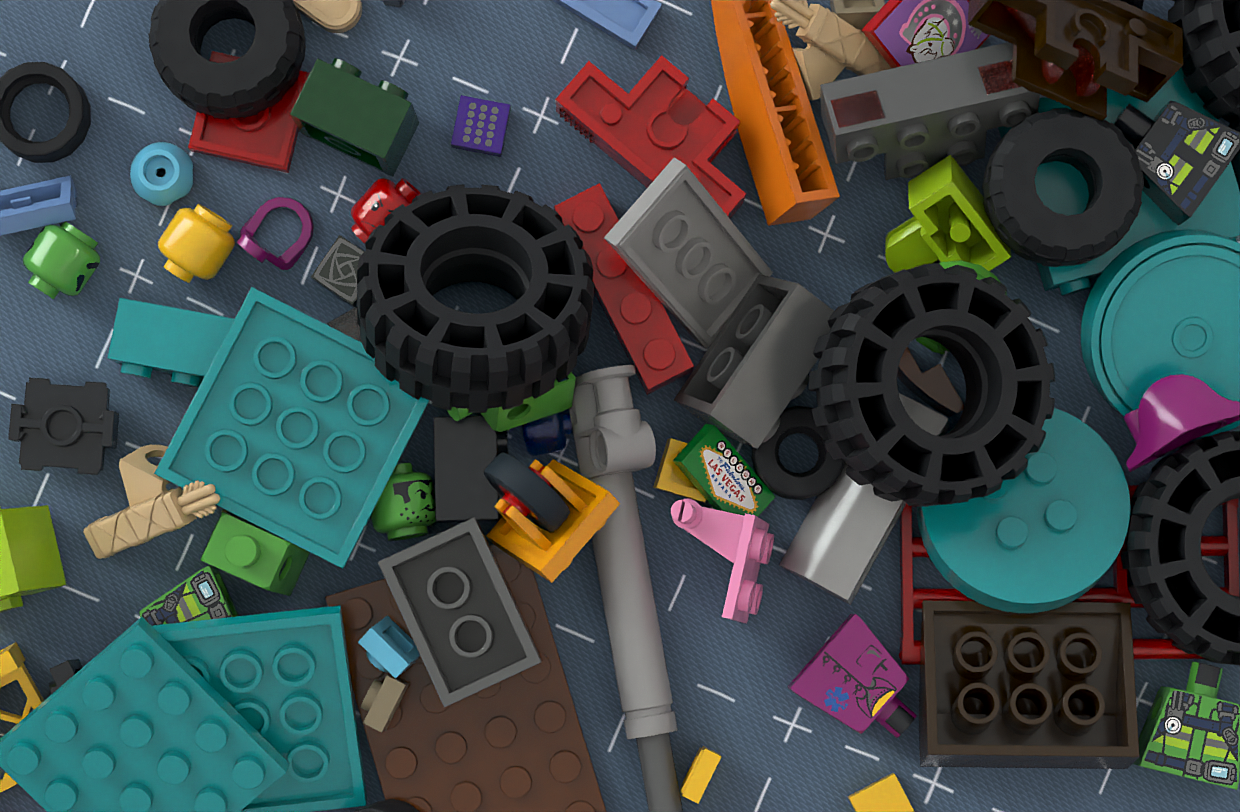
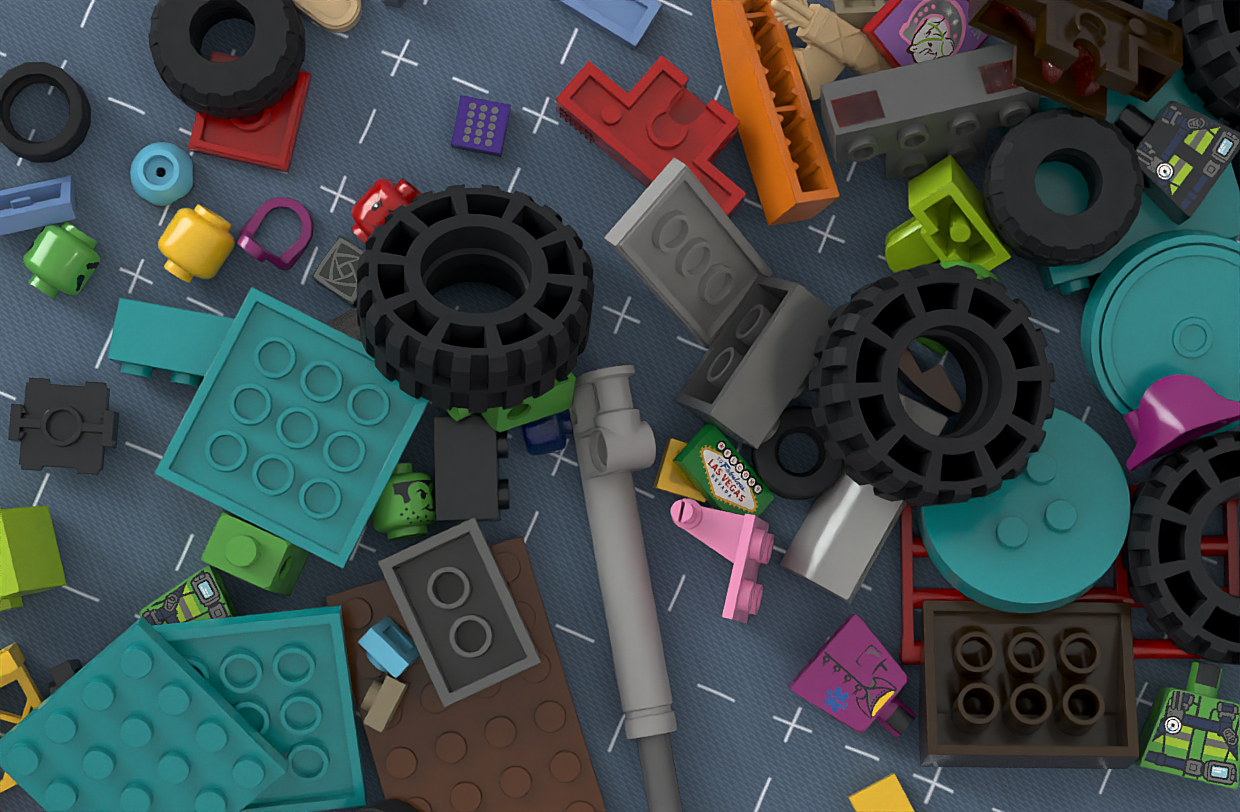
(152, 506): tan piece -> none
(356, 116): dark green brick -> none
(545, 512): light orange plate -> none
(625, 299): red brick -> none
(699, 774): yellow tile -> none

